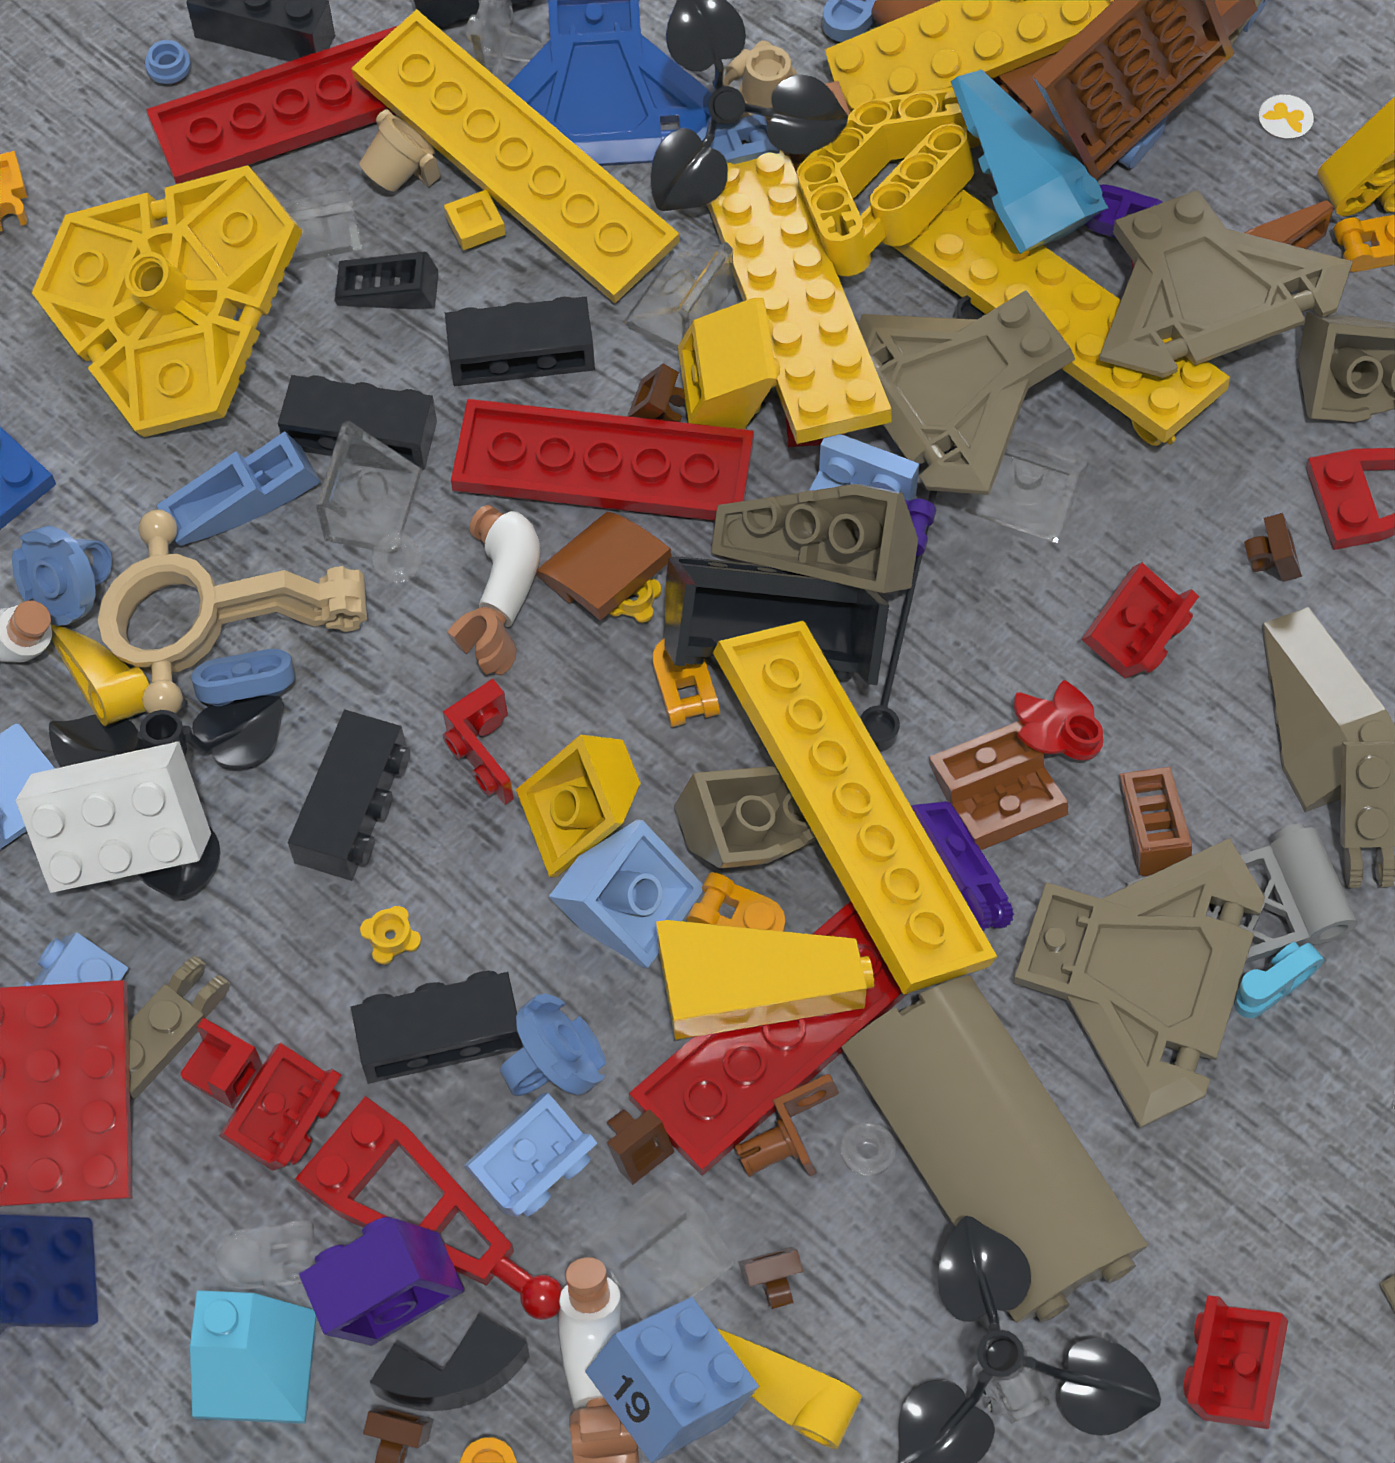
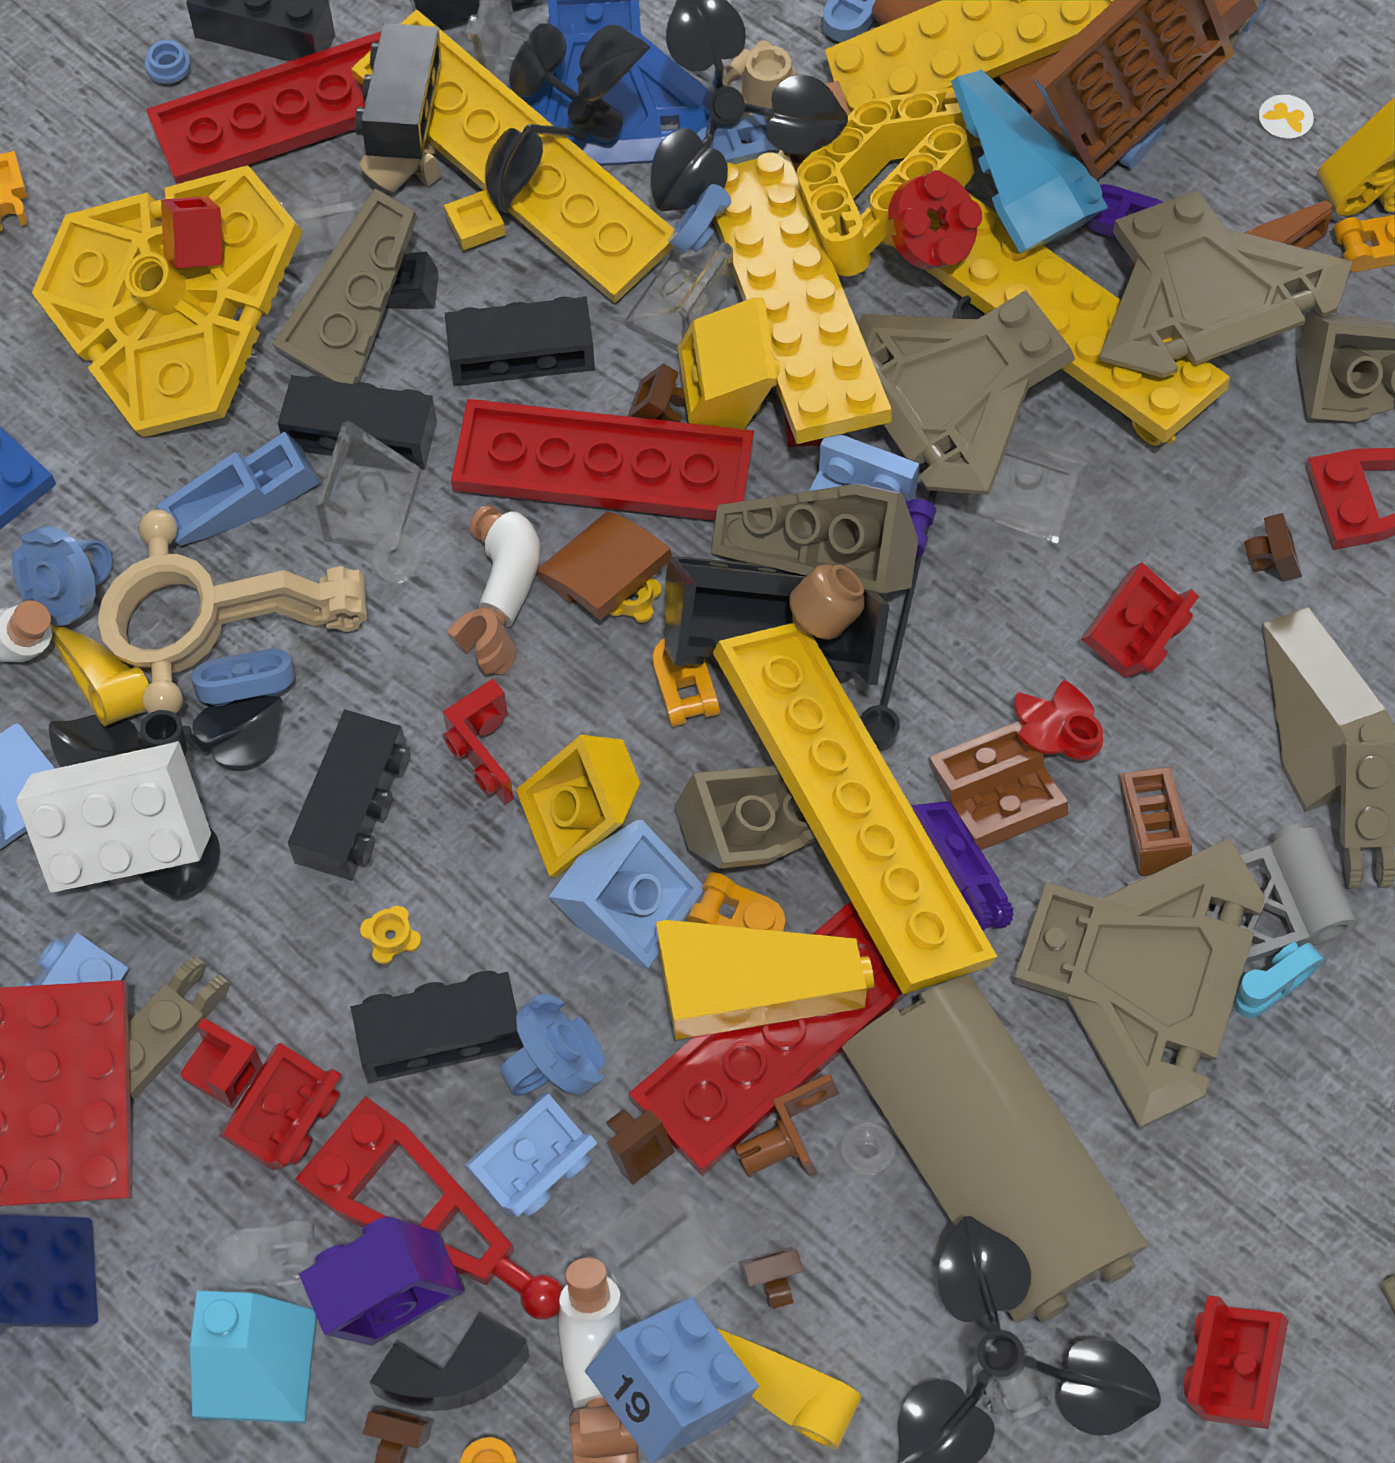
(191, 232): none -> red panel
(346, 301): none -> dark tan wing
(399, 91): none -> brick
(602, 64): none -> black plant
(694, 225): none -> medium blue plate
(827, 601): none -> medium nougat head
(956, 214): none -> red plate

